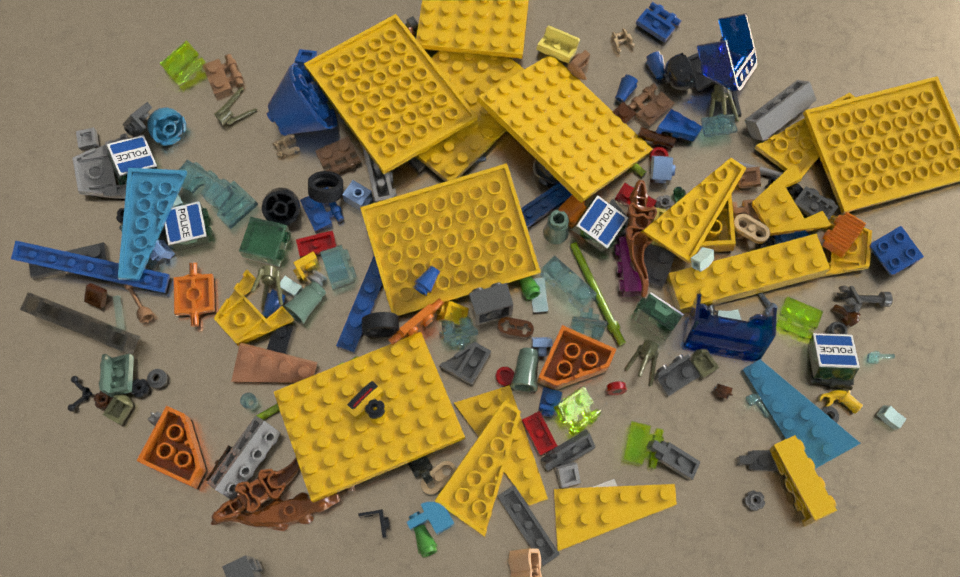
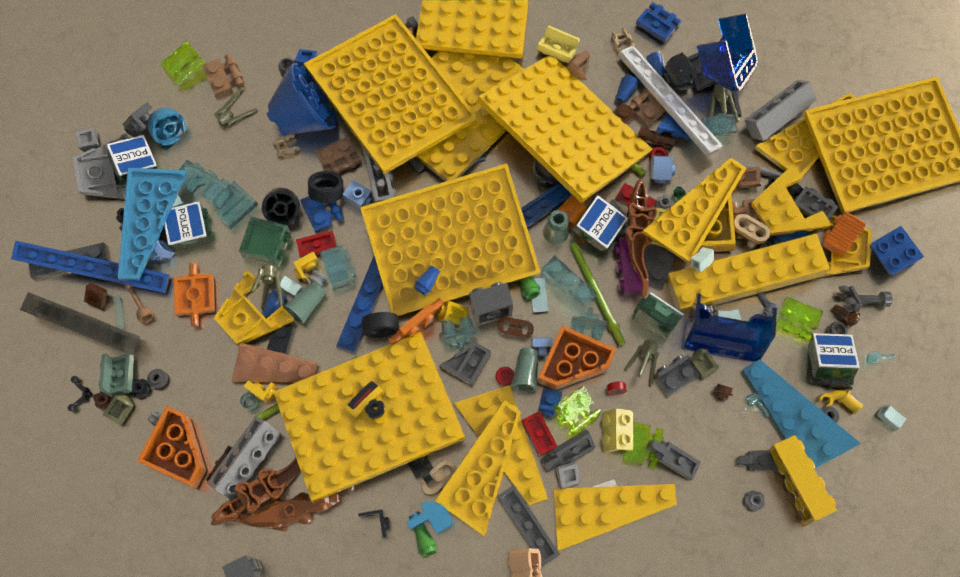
(258, 390): none -> yellow bracket
(283, 64): none -> dark grey plate
(617, 430): none -> light yellow bracket
(670, 101): none -> white tile

